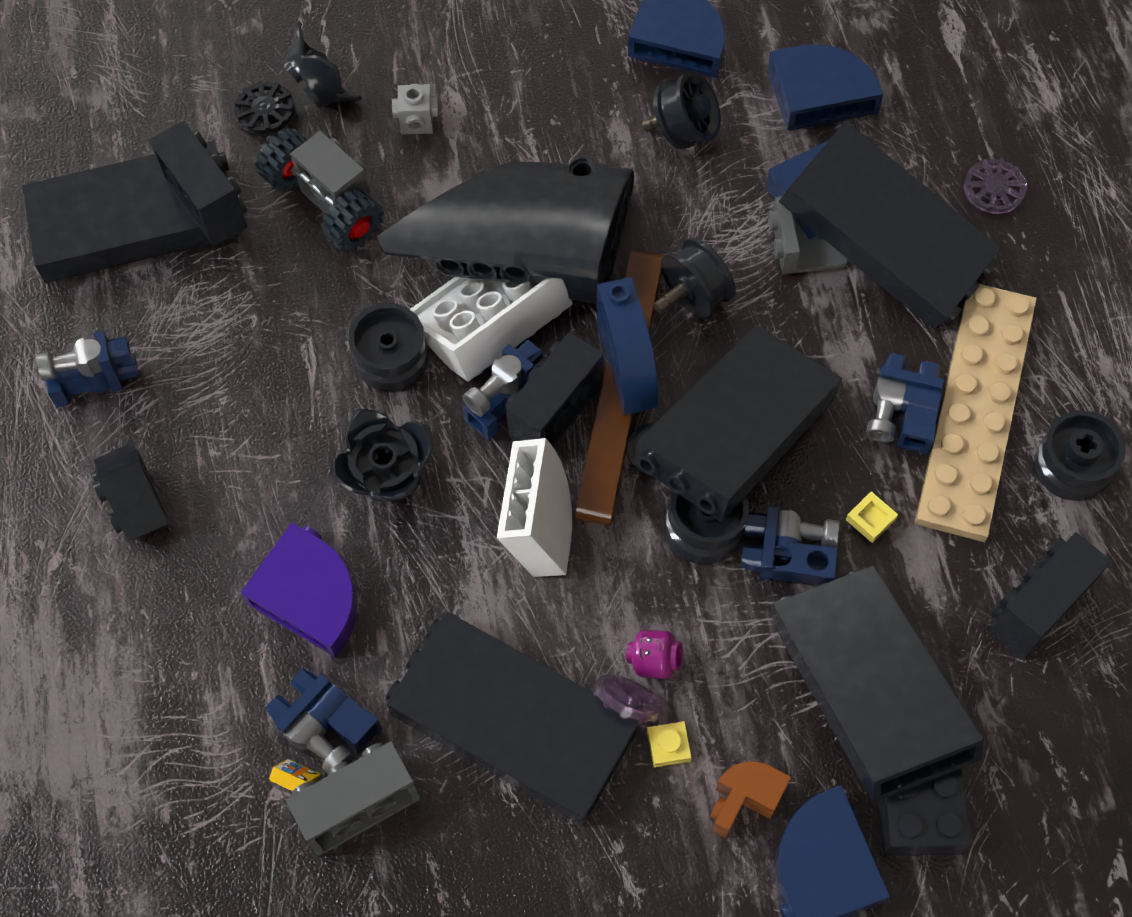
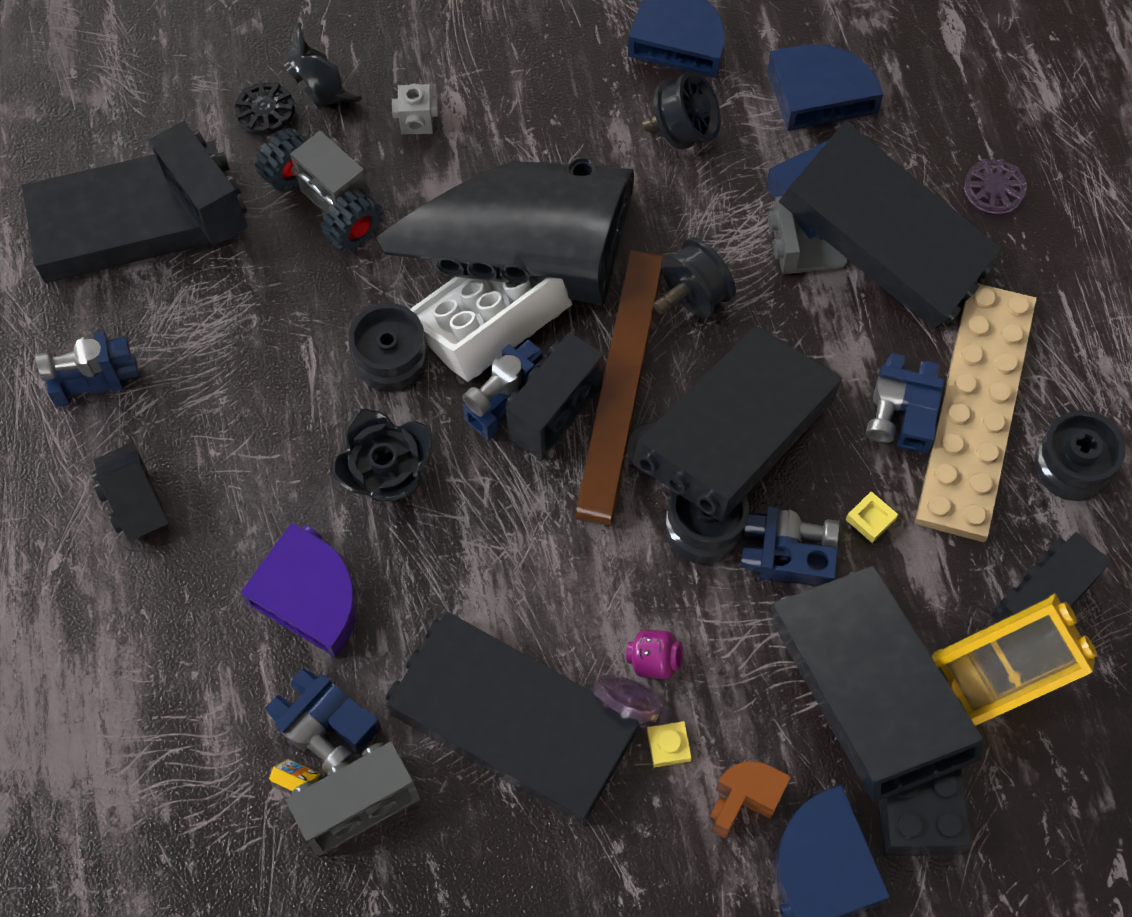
(536, 509): white brick -> none
(627, 345): dark blue brick -> none
(1017, 659): none -> door

